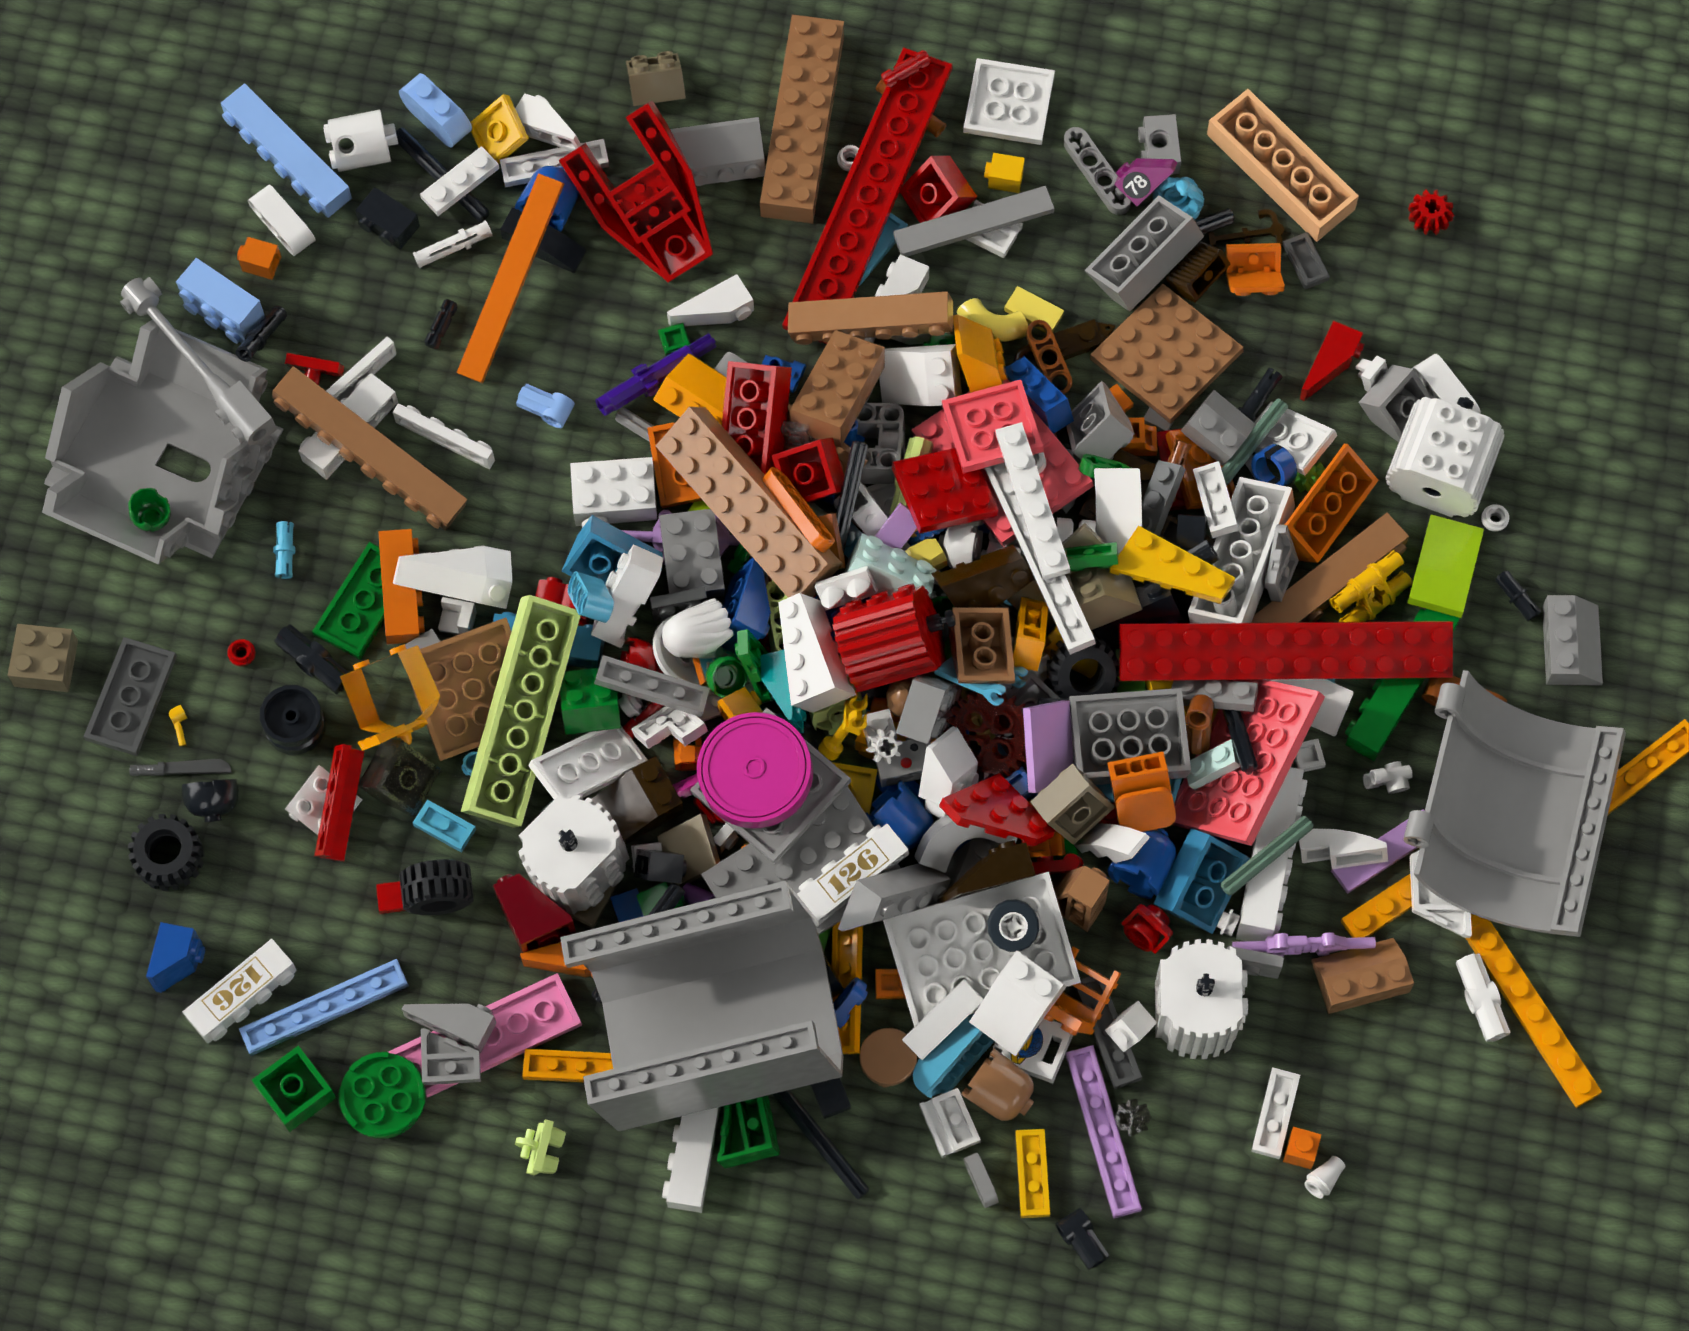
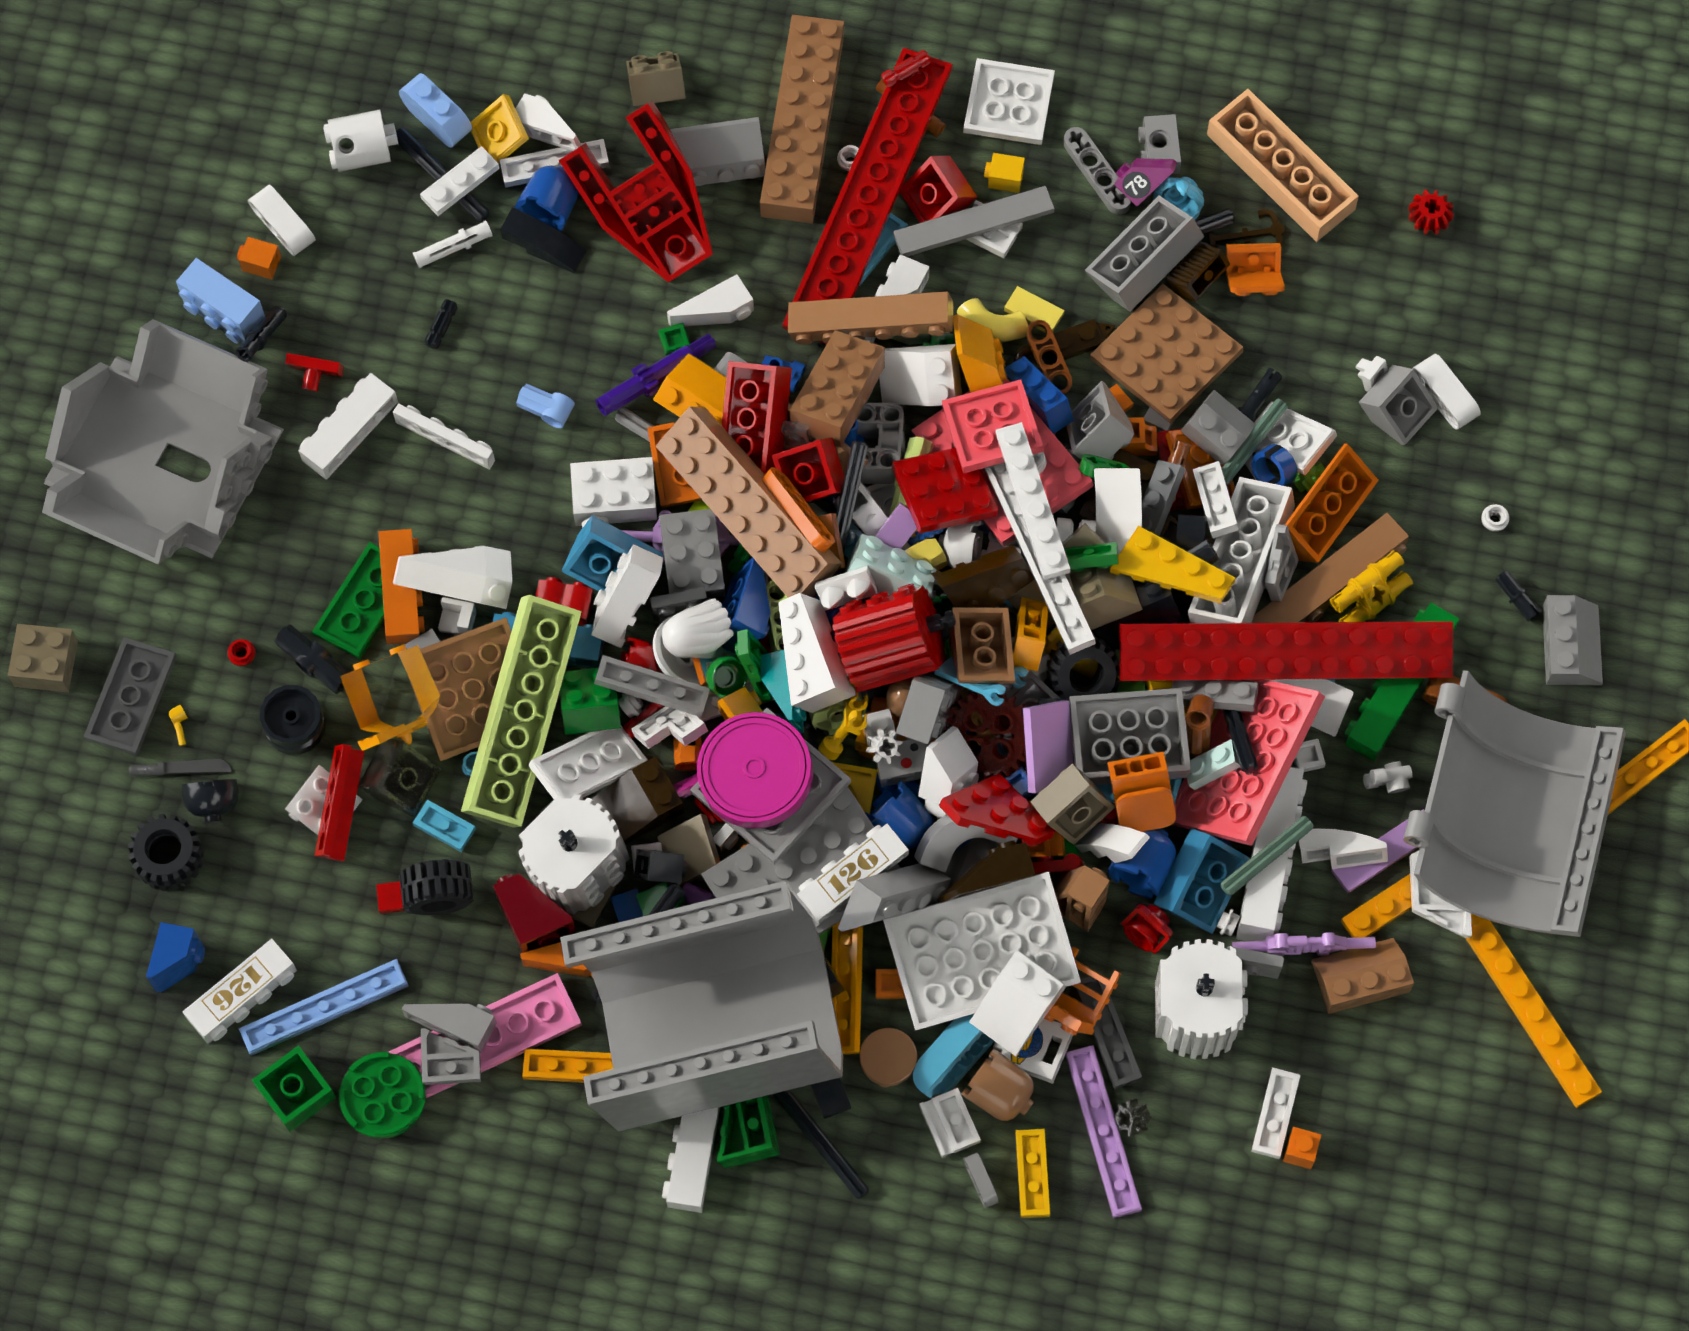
(149, 510): green hair -> none
(233, 403): light grey bar -> none
(284, 550): medium azure pin -> none
(286, 151): light blue brick -> none
(368, 448): medium nougat brick -> none
(369, 364): white tile -> none
(387, 218): black brick -> none
(510, 278): orange tile -> none
(539, 1160): yellowish green hips -> none
(590, 597): medium azure beam -> none
(852, 995): blue plate -> none
(942, 1019): white tile -> none
(1021, 929): black wheel -> none
(1079, 1233): black piece -> none
(1130, 1026): white brick -> none
(1306, 260): dark grey tile -> none
(1322, 1179): white cone -> none
(1333, 358): red slope -> none
(1445, 456): white piece -> none
(1445, 566): lime tile -> none
(1482, 997): white piece -> none

